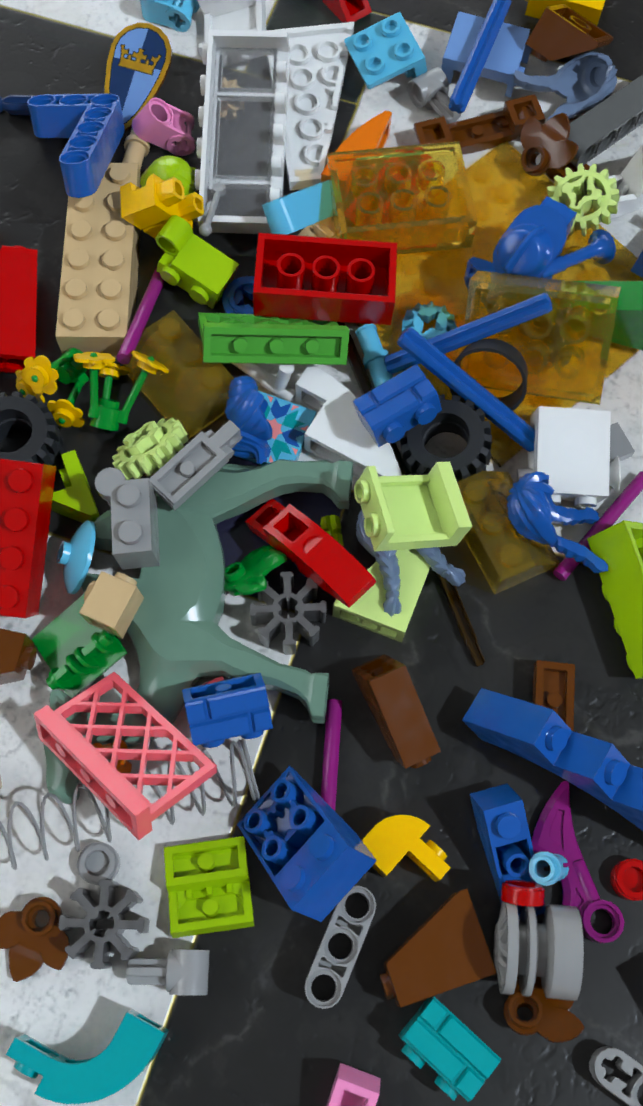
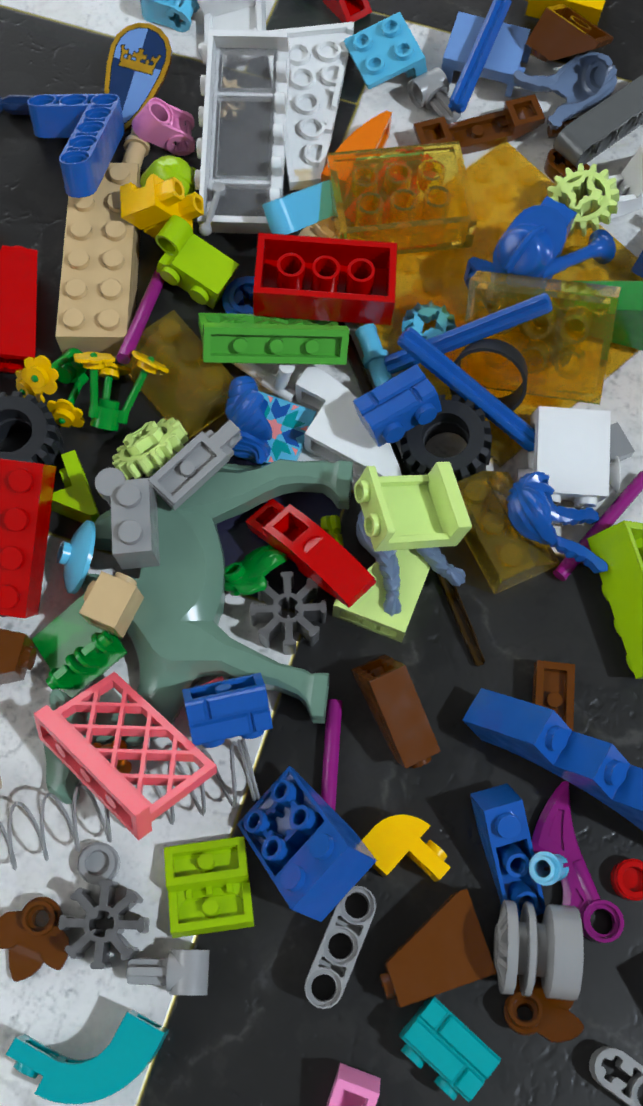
(522, 893): red tile -> none
(549, 141): reddish brown plate -> none

